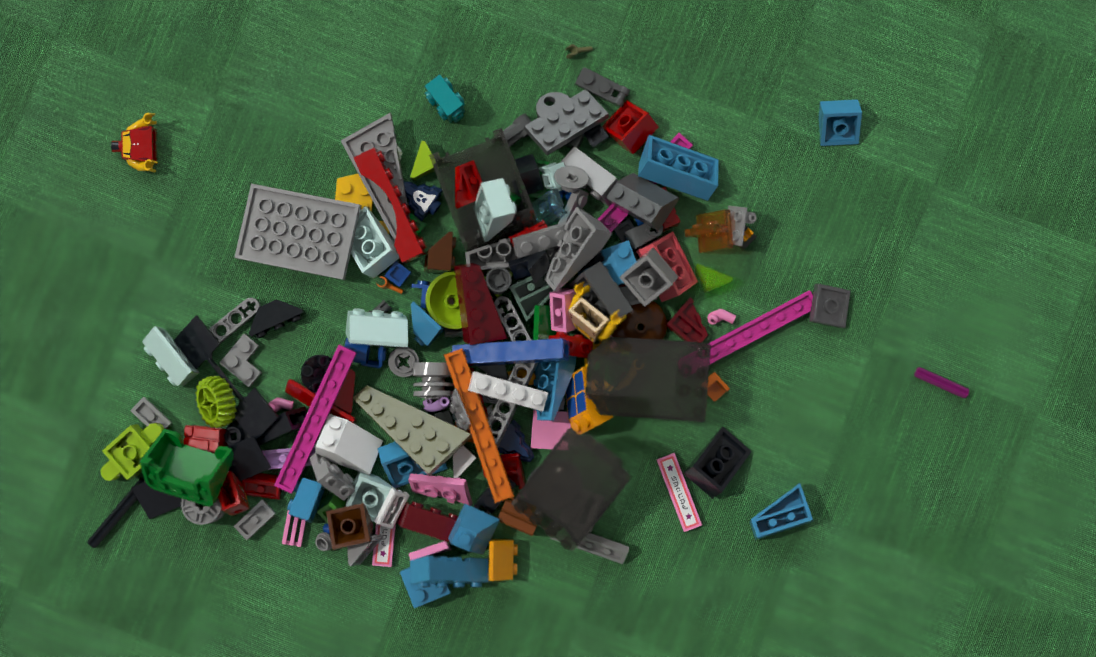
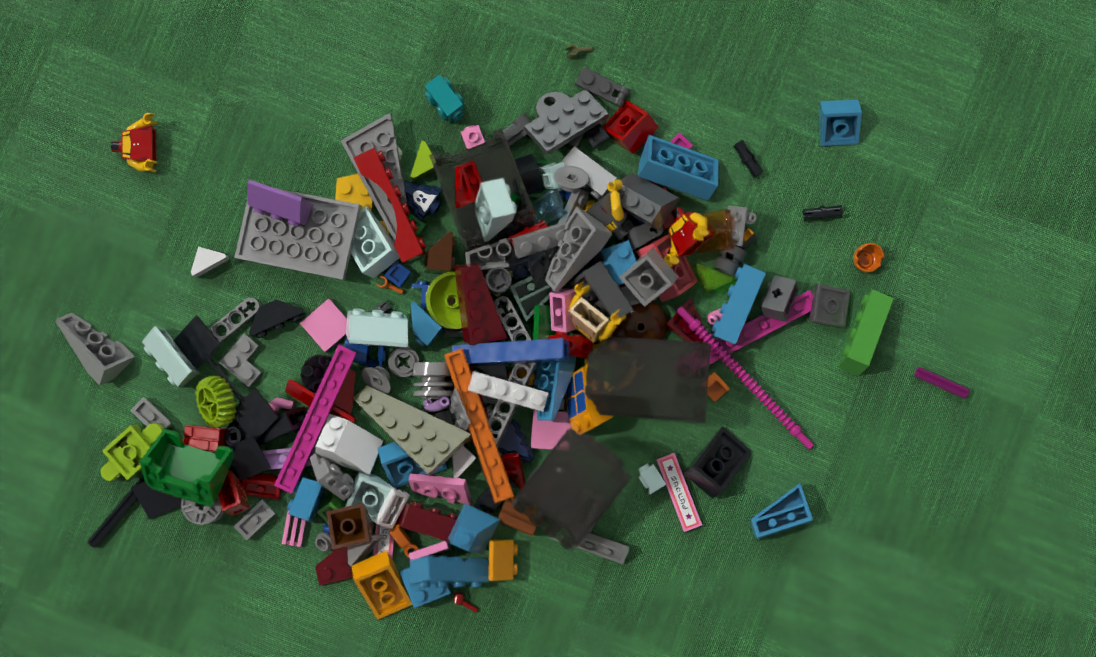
(96, 352): none -> light grey wedge
(207, 260): none -> white slope
(278, 204): none -> medium lavender slope
(326, 325): none -> bright pink tile
(334, 567): none -> dark red wing
(377, 378): none -> light grey piece
(381, 584): none -> light orange slope
(402, 539): none -> orange bar
(459, 600): none -> red hand
(472, 137): none -> bright pink bracket
(609, 210): none -> torso
(651, 478): none -> light aqua window
(686, 234): none -> torso
(729, 266): none -> dark grey wheel
(739, 304): none -> dark azure wedge
(748, 158): none -> black pin
(779, 298): none -> dark grey brick
(795, 430): none -> dark pink hose
(822, 213): none -> black pin
(866, 332): none -> bright green wedge
(868, 257): none -> orange hair

